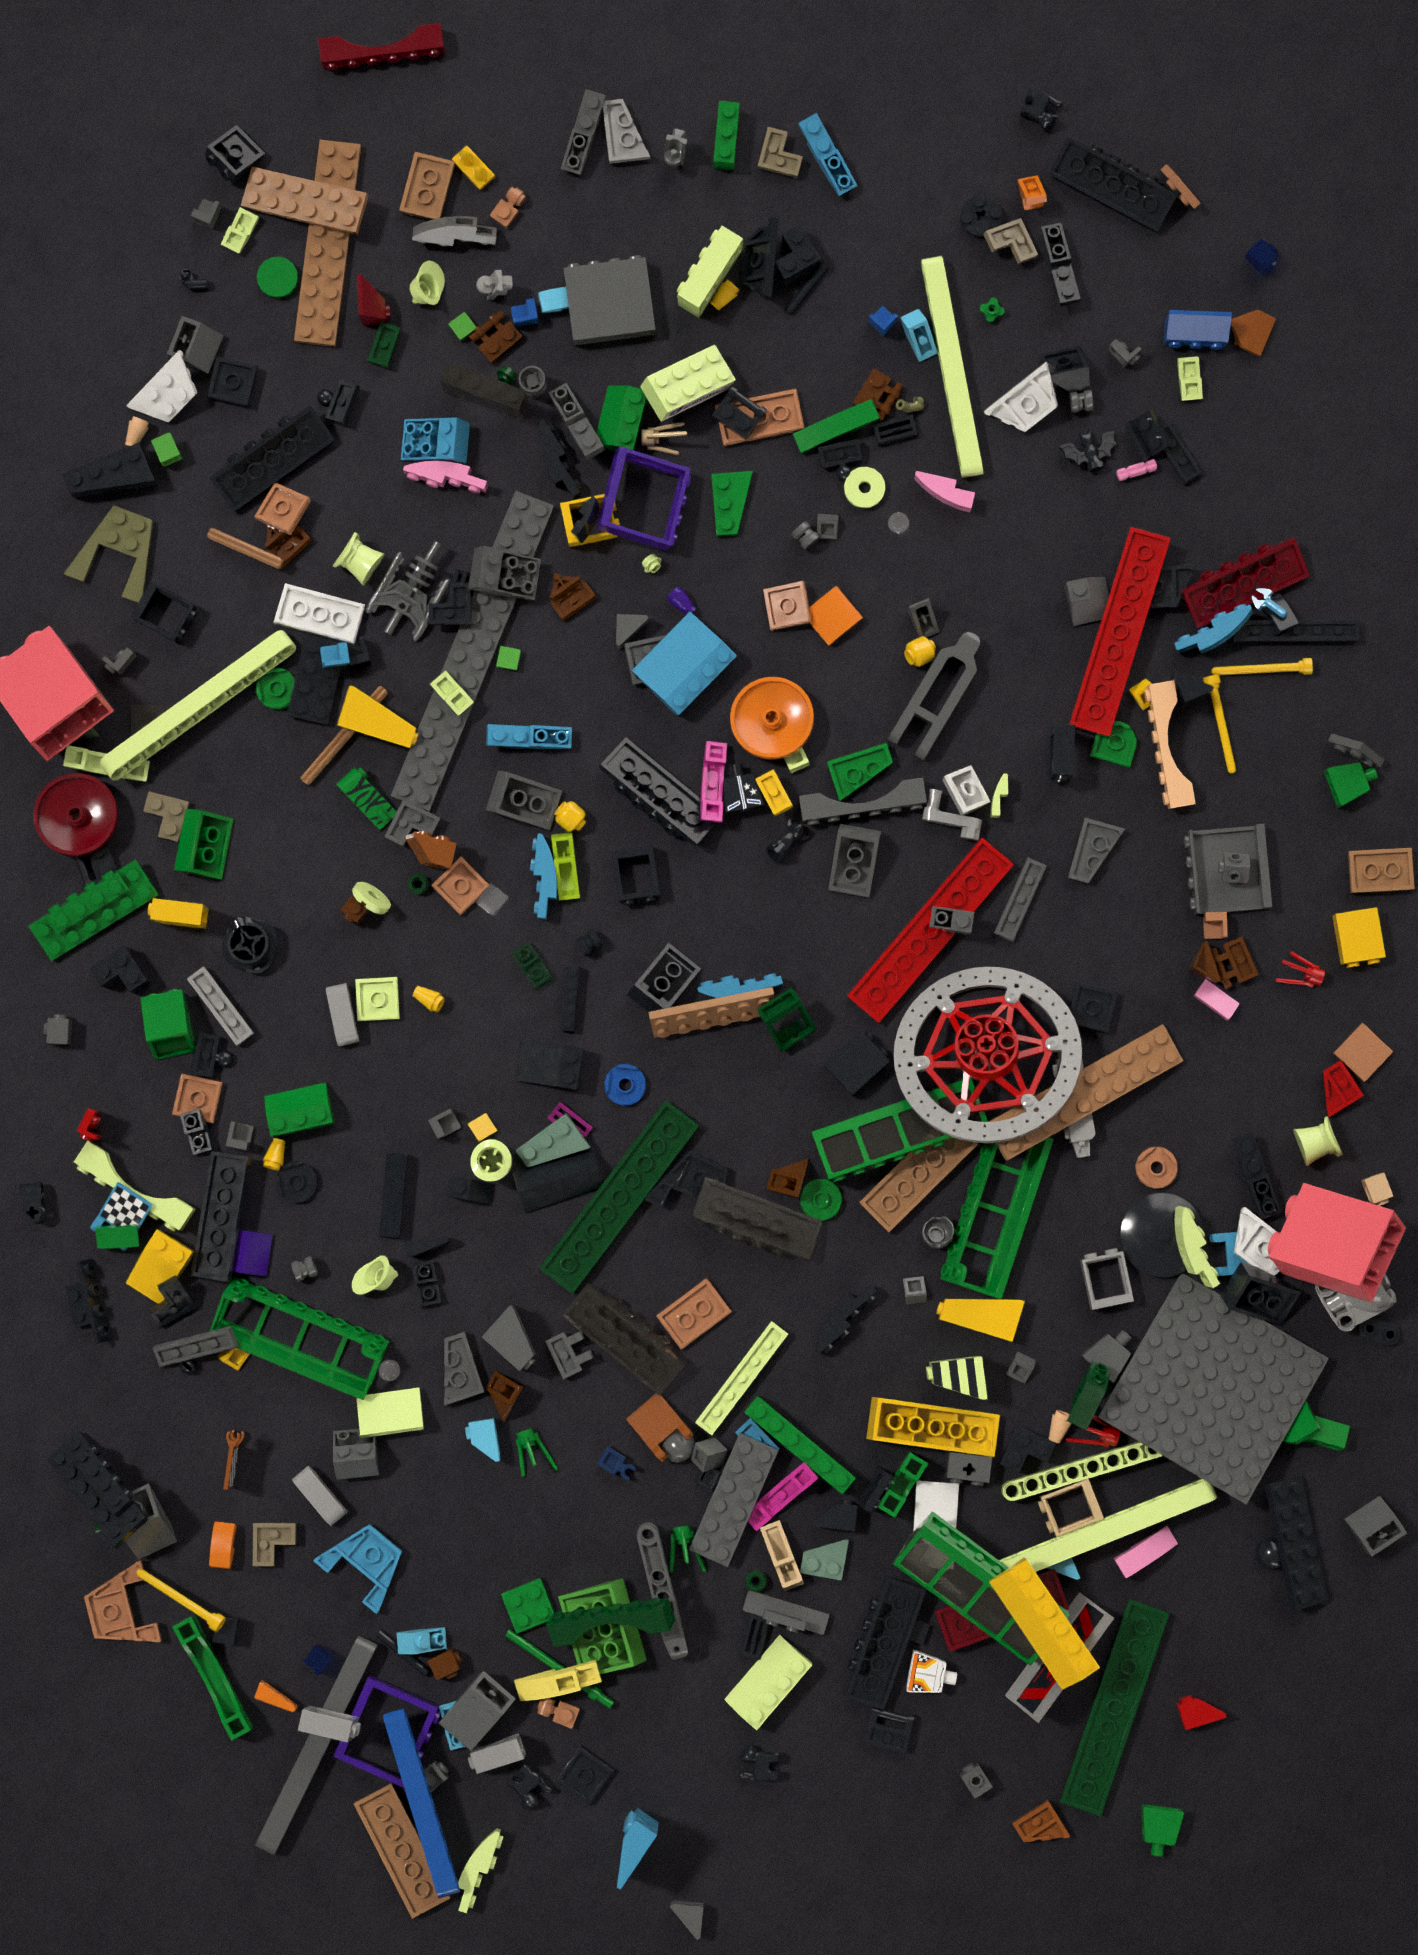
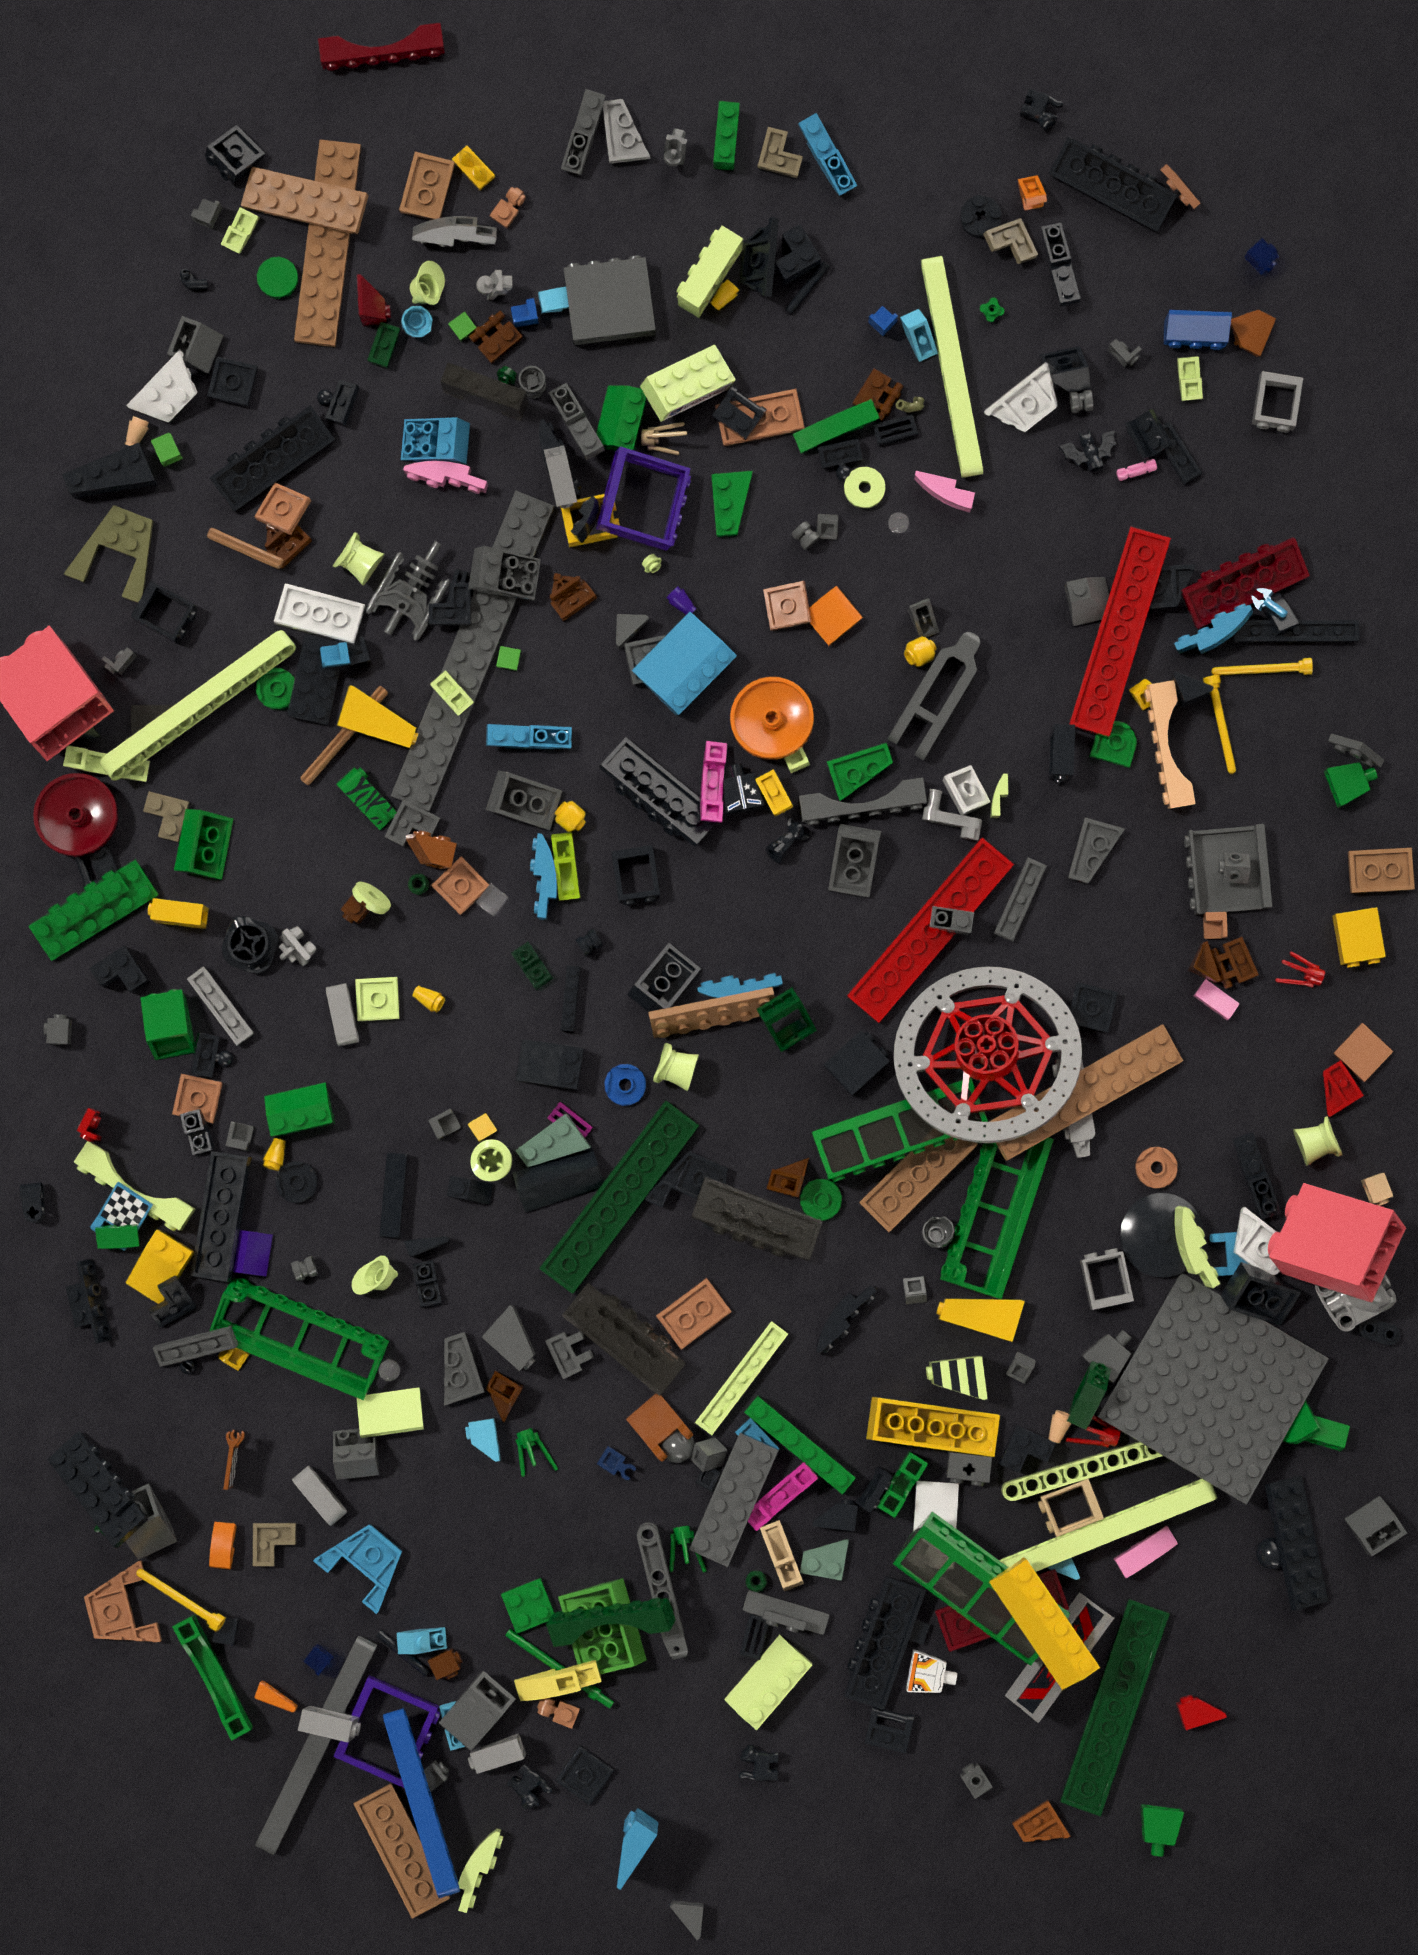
(292, 948): none -> light grey hips
(416, 321): none -> medium azure hair
(560, 476): none -> light grey slope
(676, 1067): none -> yellowish green hat
(1280, 381): none -> light grey window

